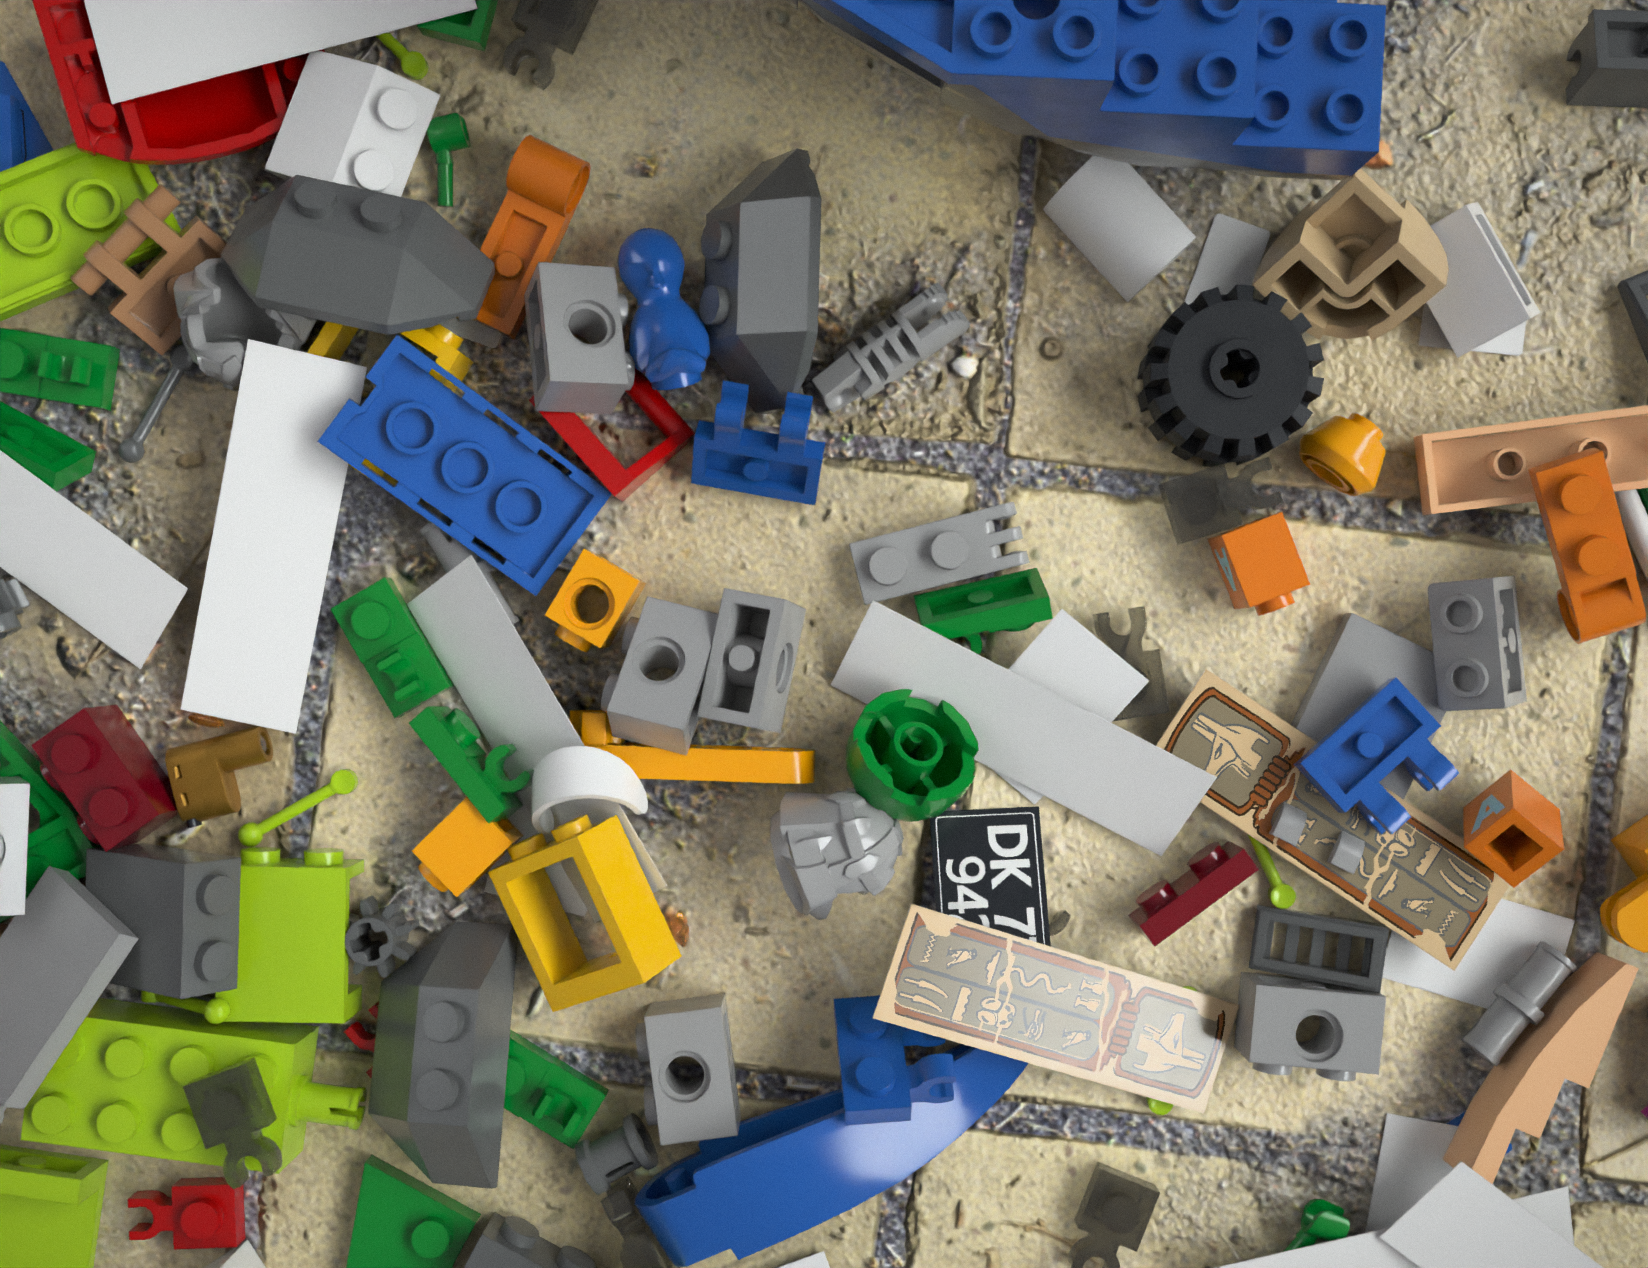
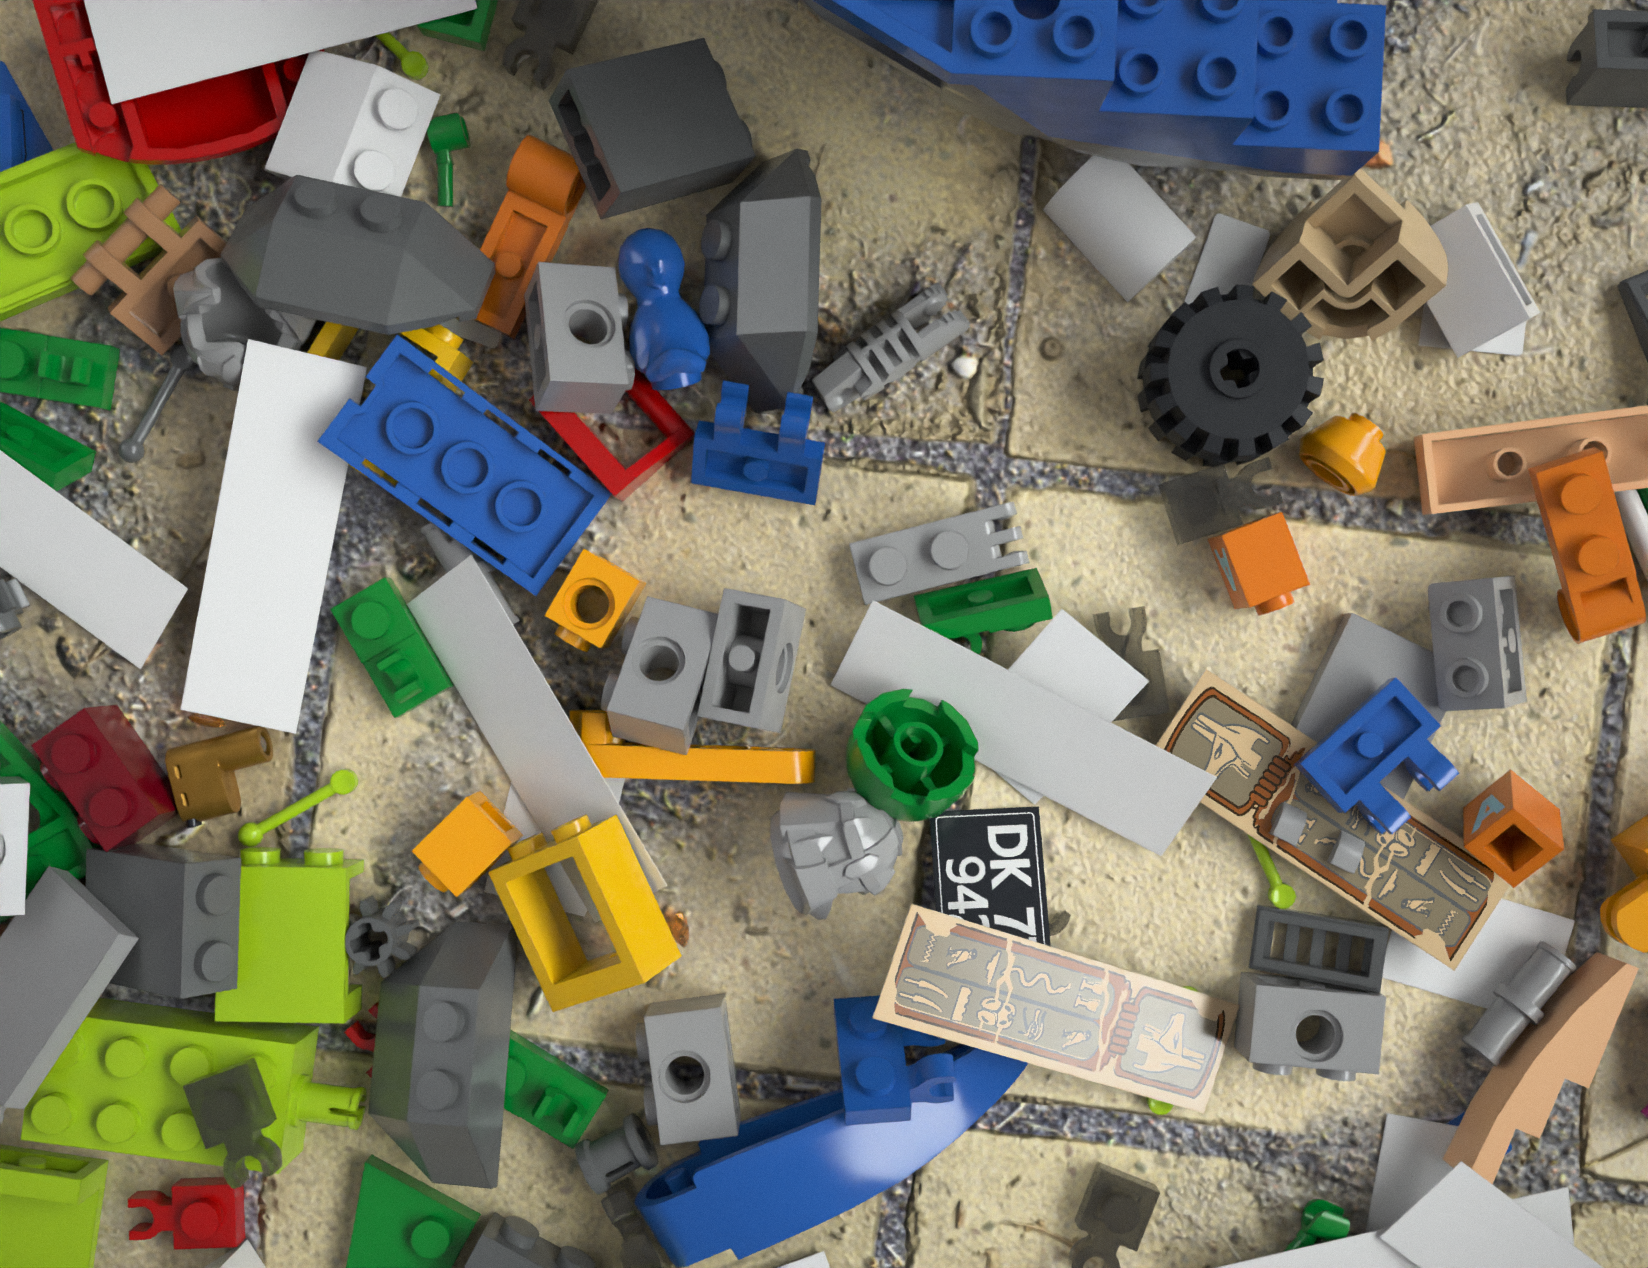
(214, 1010): lime hinge -> none
(453, 742): green plate -> none
(582, 774): white helmet -> none
(651, 126): none -> dark grey brick
(1211, 876): dark red plate -> none

